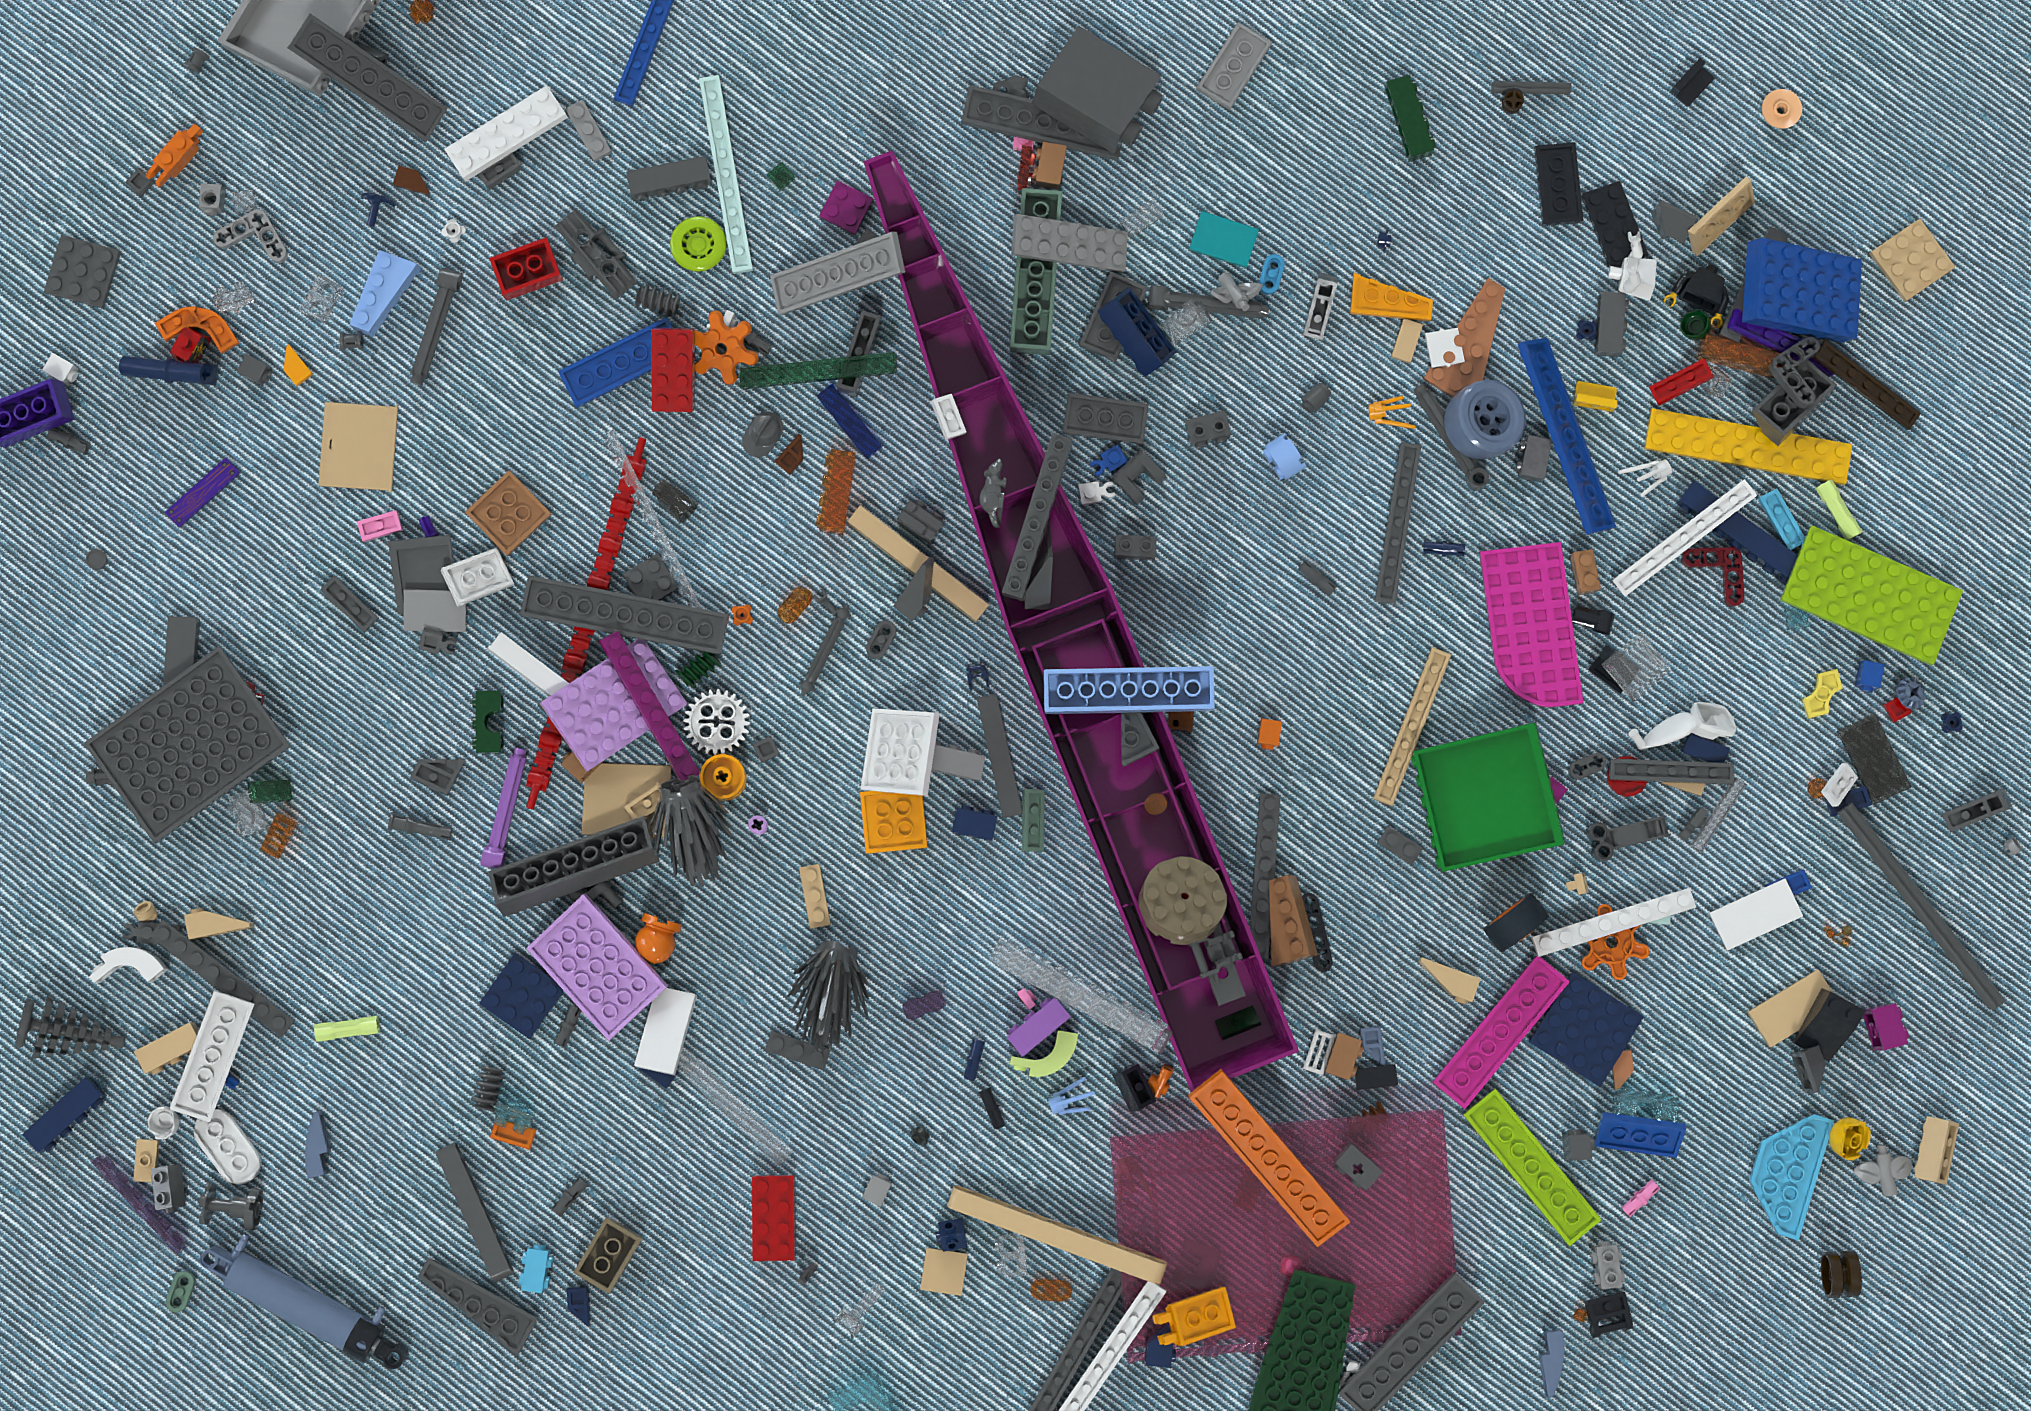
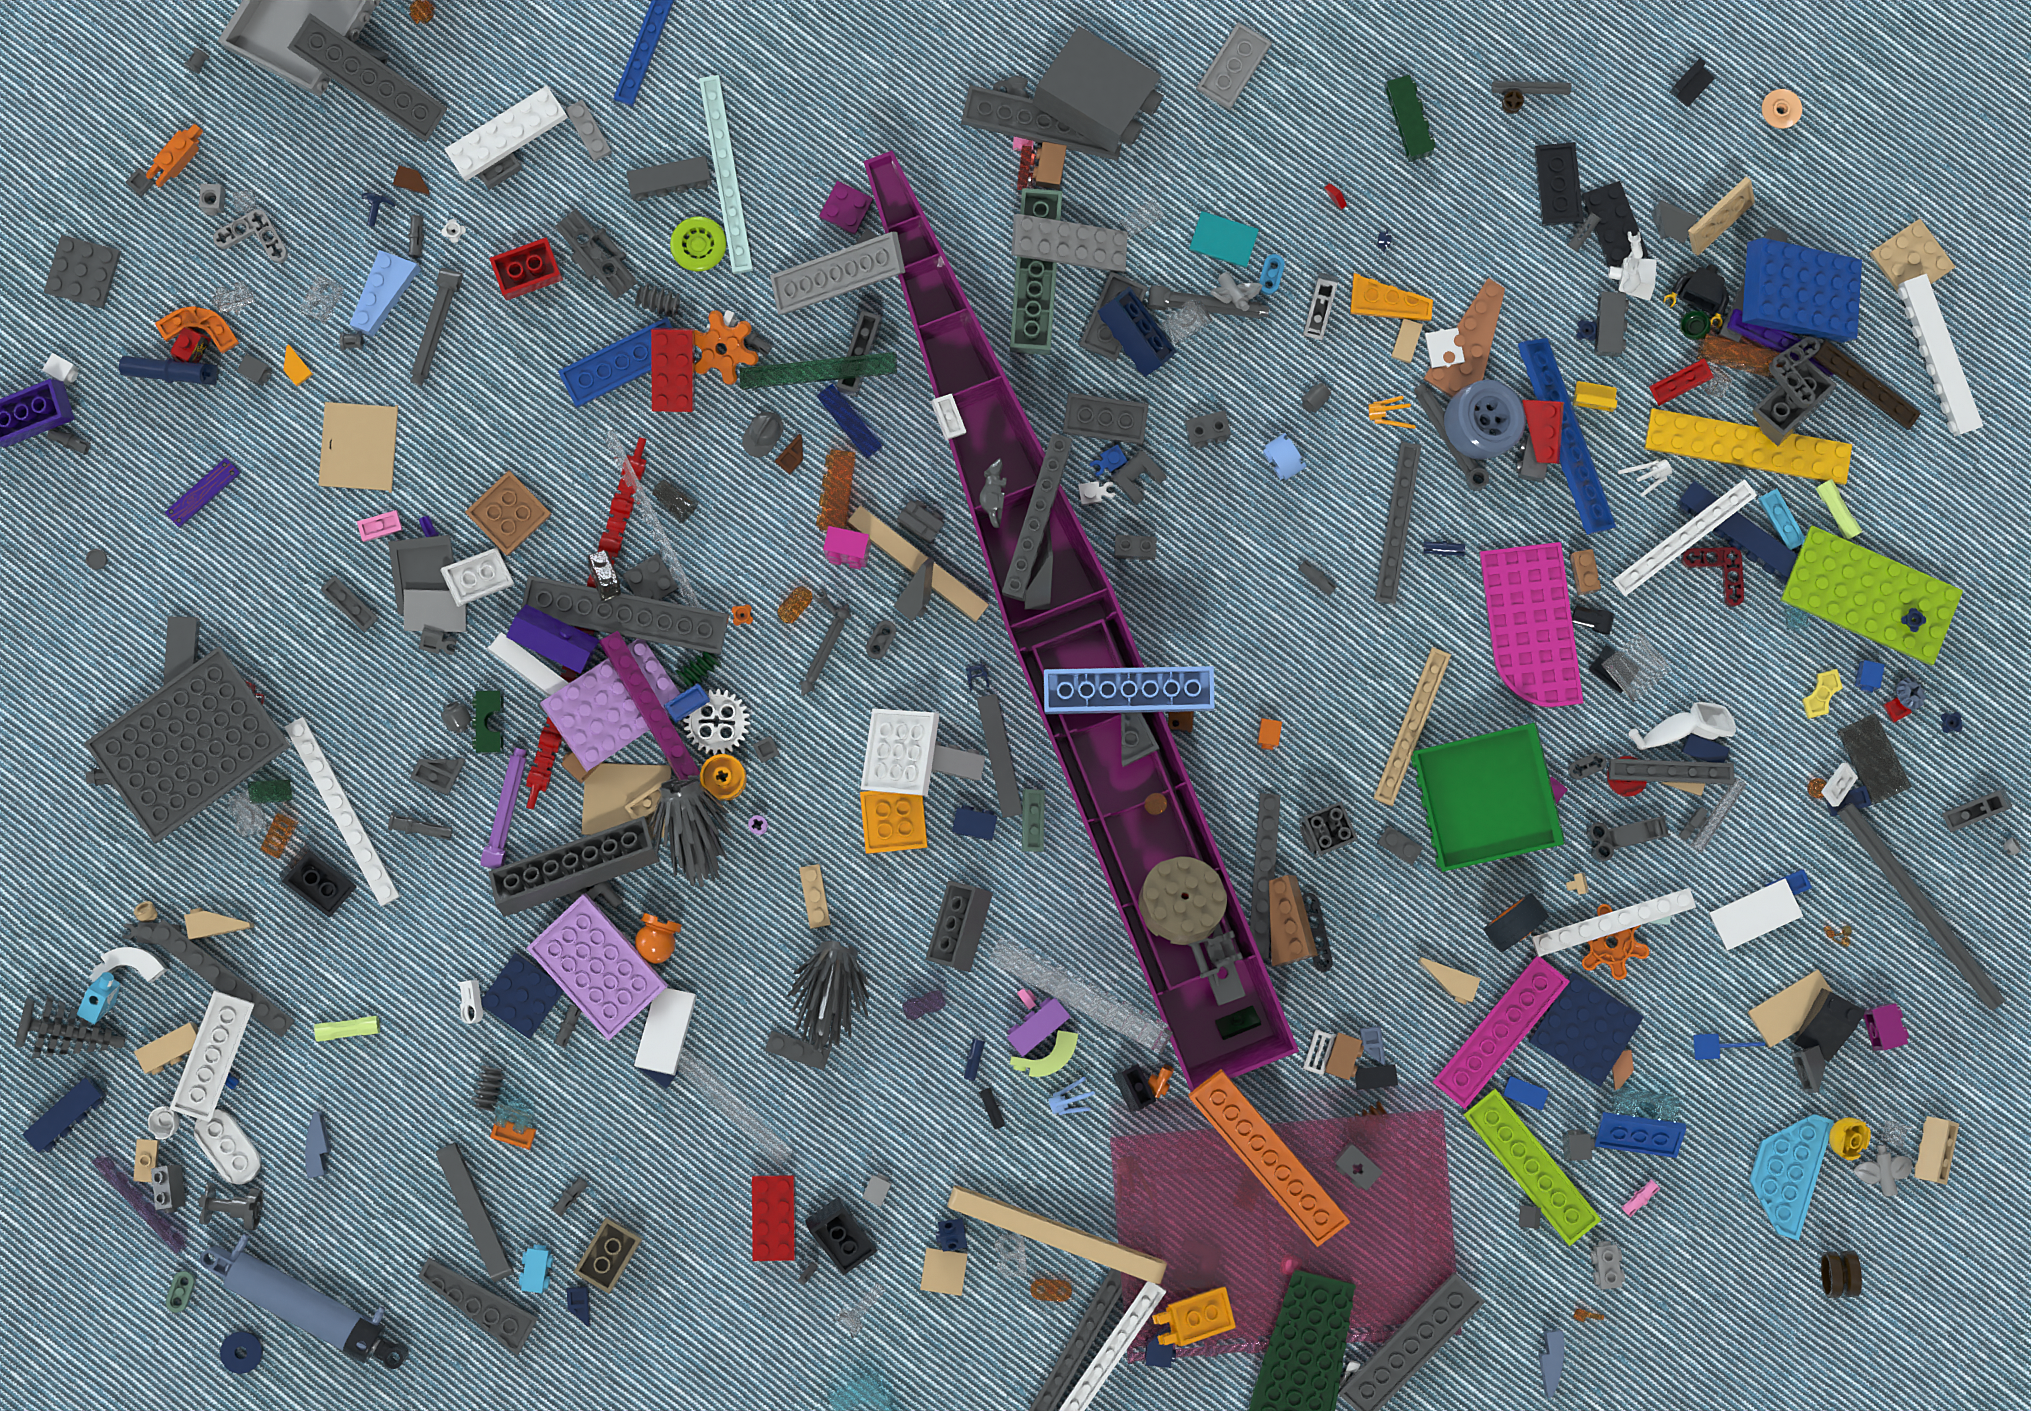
(104, 990): none -> medium azure torso
(229, 1356): none -> dark blue tile
(317, 880): none -> black slope
(342, 811): none -> white plate
(415, 236): none -> dark grey pin
(456, 717): none -> dark grey head
(470, 997): none -> white piece
(552, 638): none -> dark purple brick
(604, 575): none -> clear smoke brick
(687, 703): none -> blue tile
(780, 176): clear green plate -> none
(840, 1235): none -> black slope
(847, 547): none -> dark pink brick
(919, 1136): pearl dark grey plate -> none
(959, 926): none -> dark grey slope
(1327, 830): none -> dark grey brick
(1336, 196): none -> red tile
(1525, 1093): none -> blue tile
(1529, 1217): none -> dark grey tile
(1545, 428): none -> red wing
(1593, 220): none -> dark grey pin
(1607, 1307): black plate -> none
(1708, 1047): none -> blue piece
(1895, 1133): none -> clear panel
(1919, 619): none -> dark blue plate
(1939, 355): none -> white brick

